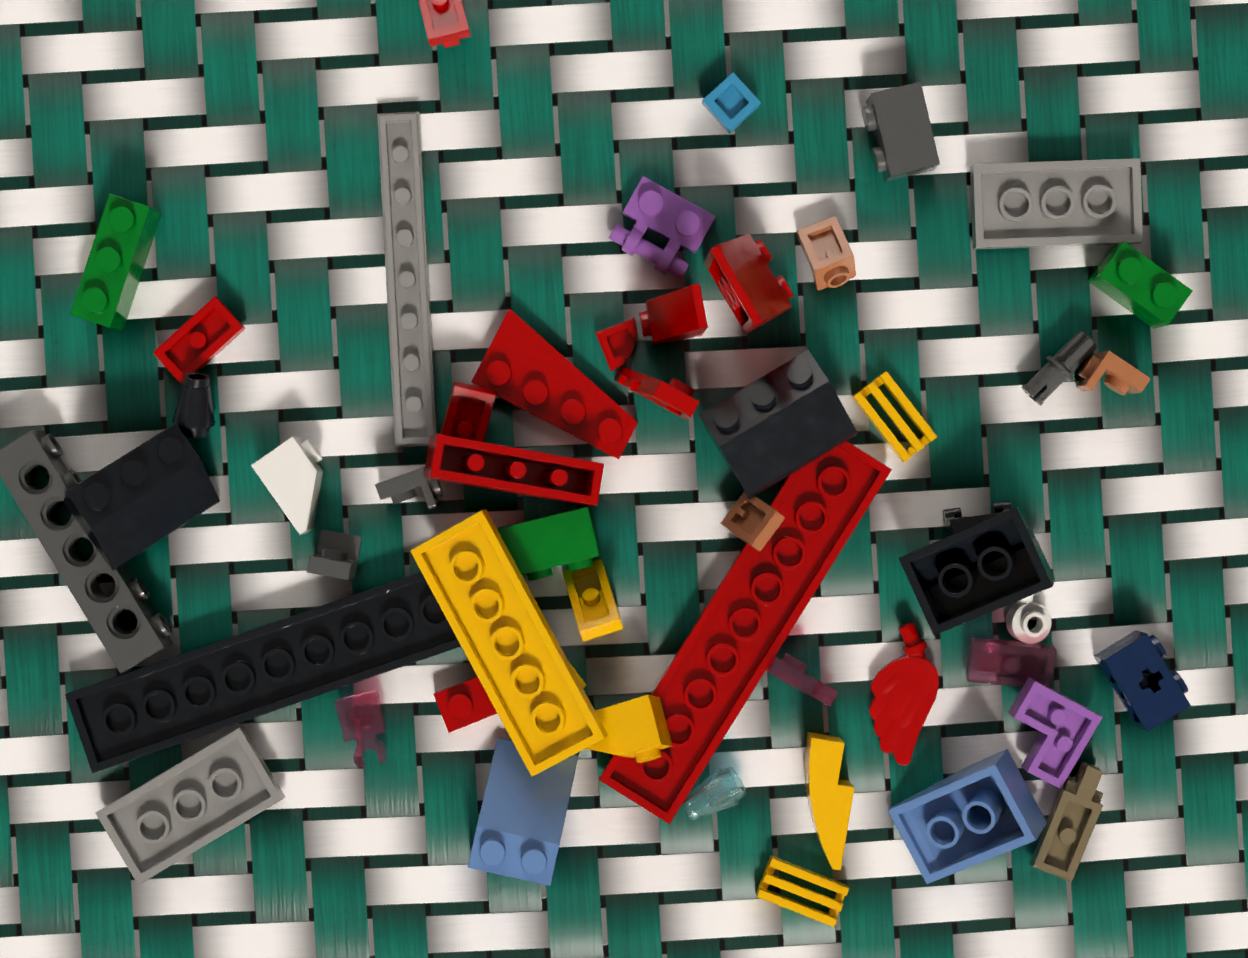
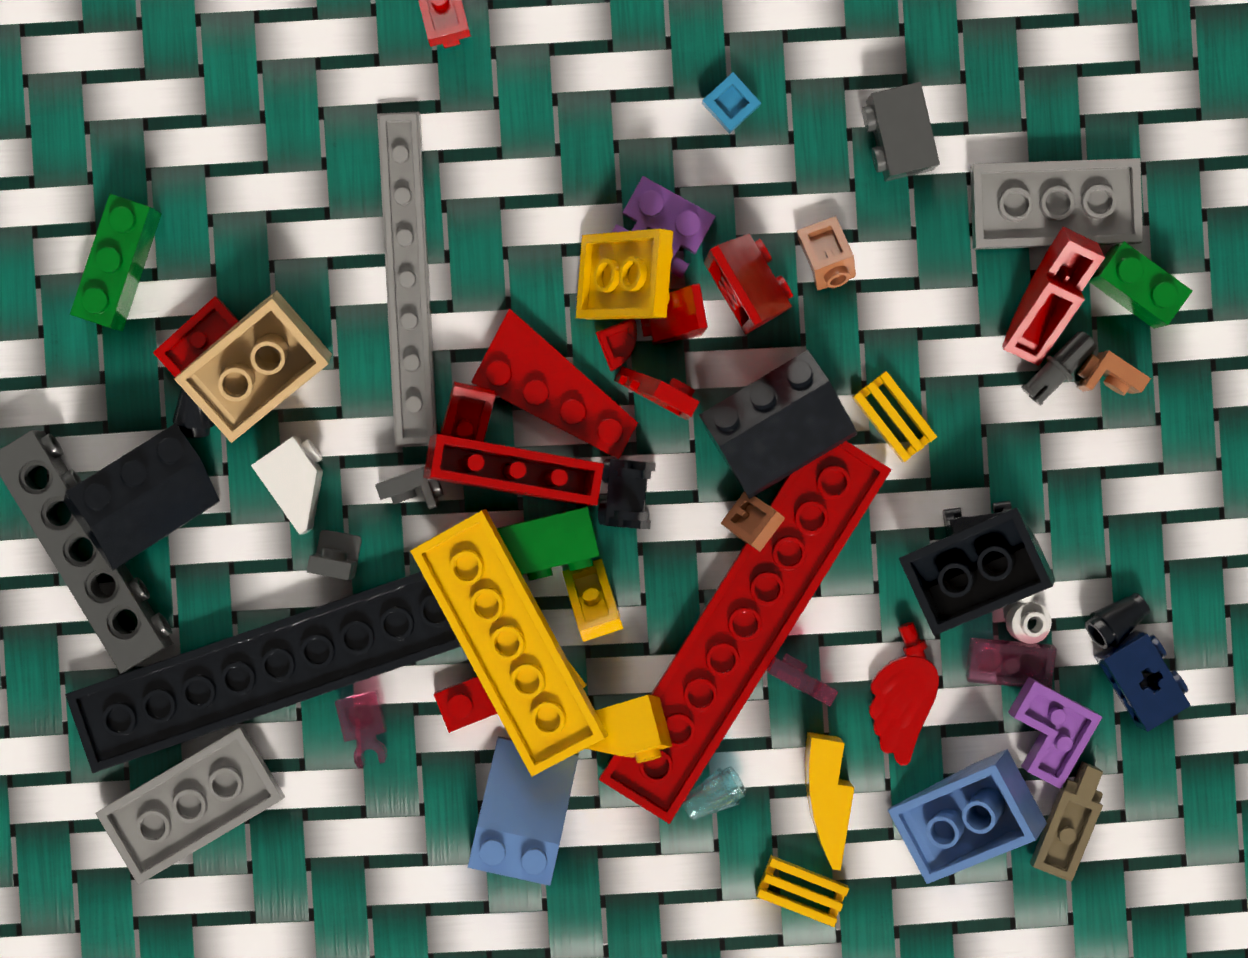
(254, 366): none -> tan slope
(625, 275): none -> yellow plate
(625, 493): none -> black piece
(1052, 295): none -> red slope
(1116, 621): none -> black cone

